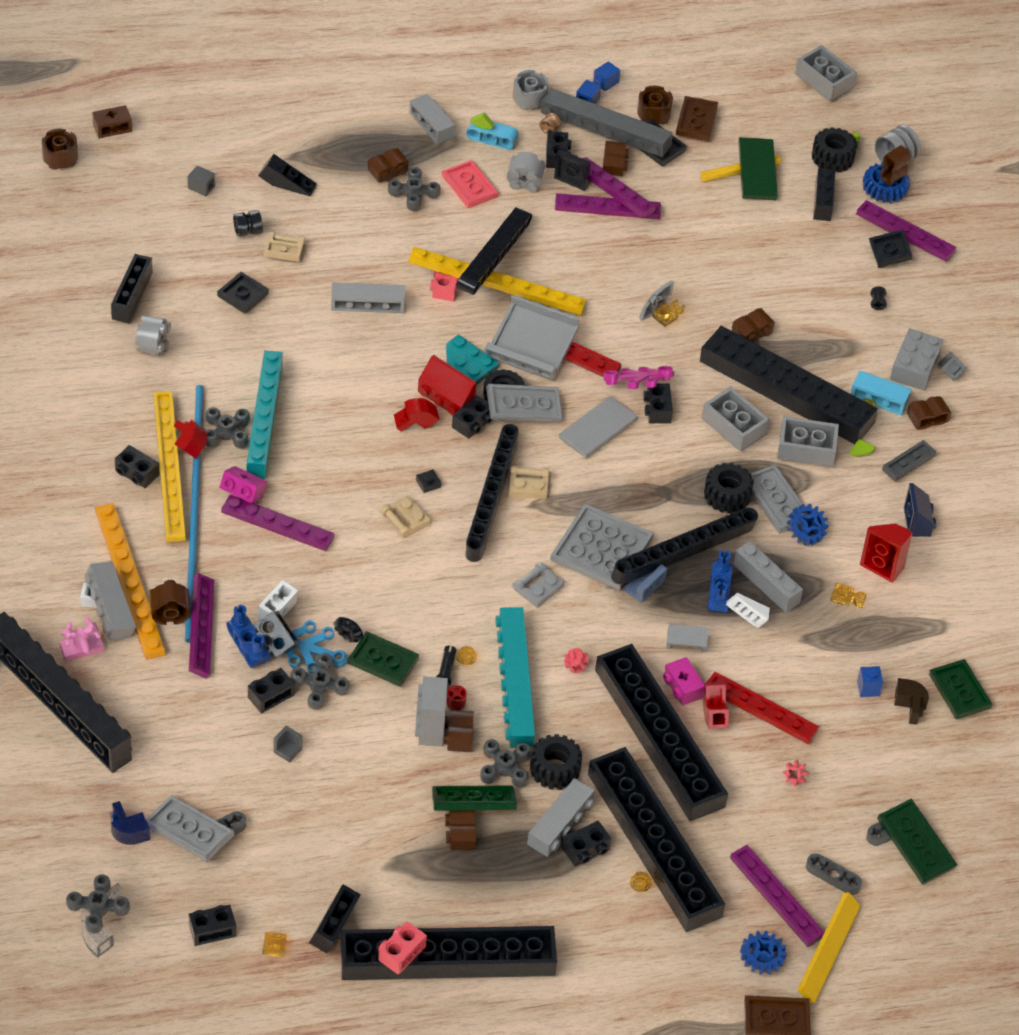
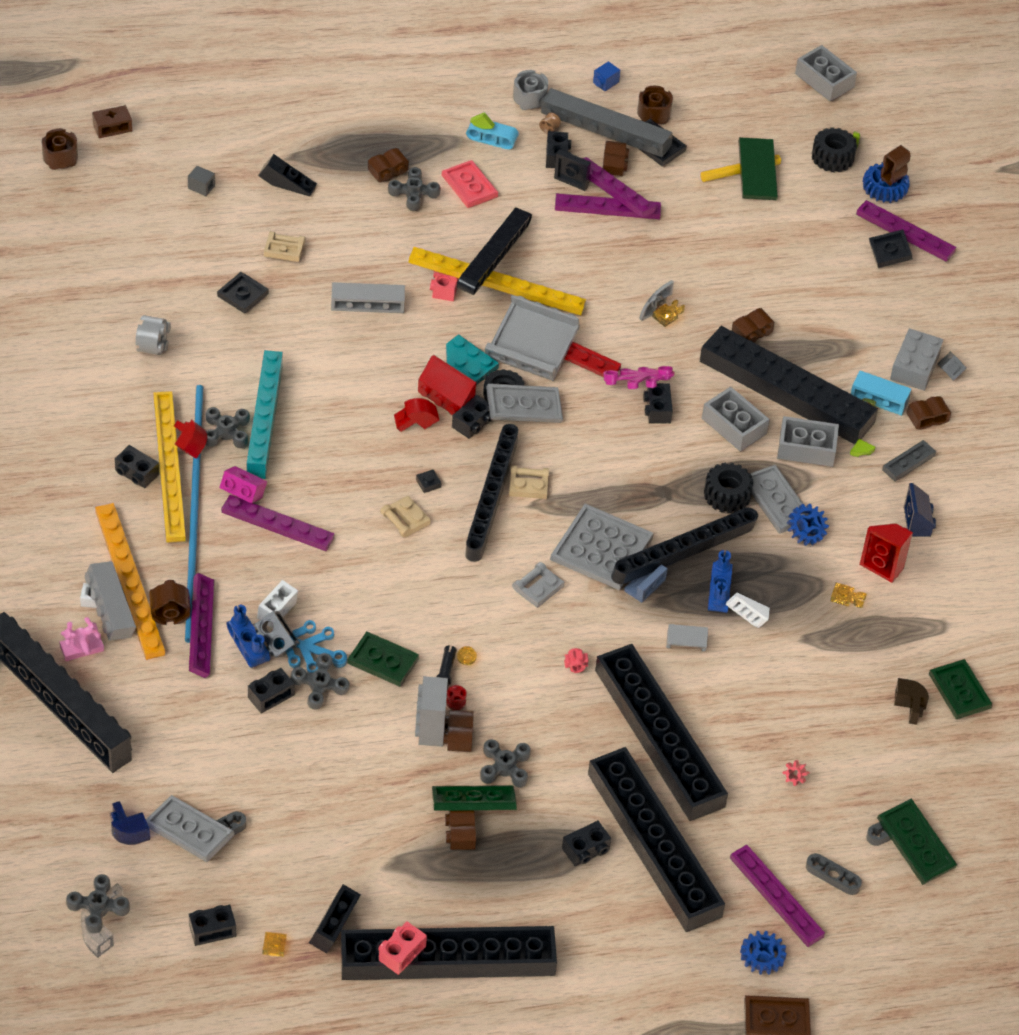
(131, 288): black brick -> none
(247, 223): black wheel -> none
(287, 743): dark grey panel -> none
(348, 629): black gear -> none
(432, 118): light grey brick -> none
(516, 676): teal brick -> none
(525, 171): light grey brick -> none
(555, 748): black tyre -> none
(561, 817): light grey brick -> none
(589, 91): blue brick -> none
(598, 427): light grey tile -> none
(640, 877): clear yellow plate -> none
(684, 681): dark pink brick -> none
(696, 118): reddish brown plate -> none
(715, 706): red brick -> none
(766, 709): red plate -> none
(768, 577): light grey brick -> none
(824, 194): black brick -> none
(829, 947): yellow tile -> none
(870, 681): blue brick -> none
(878, 298): black bush -> none
(901, 135): light grey wheel -> none

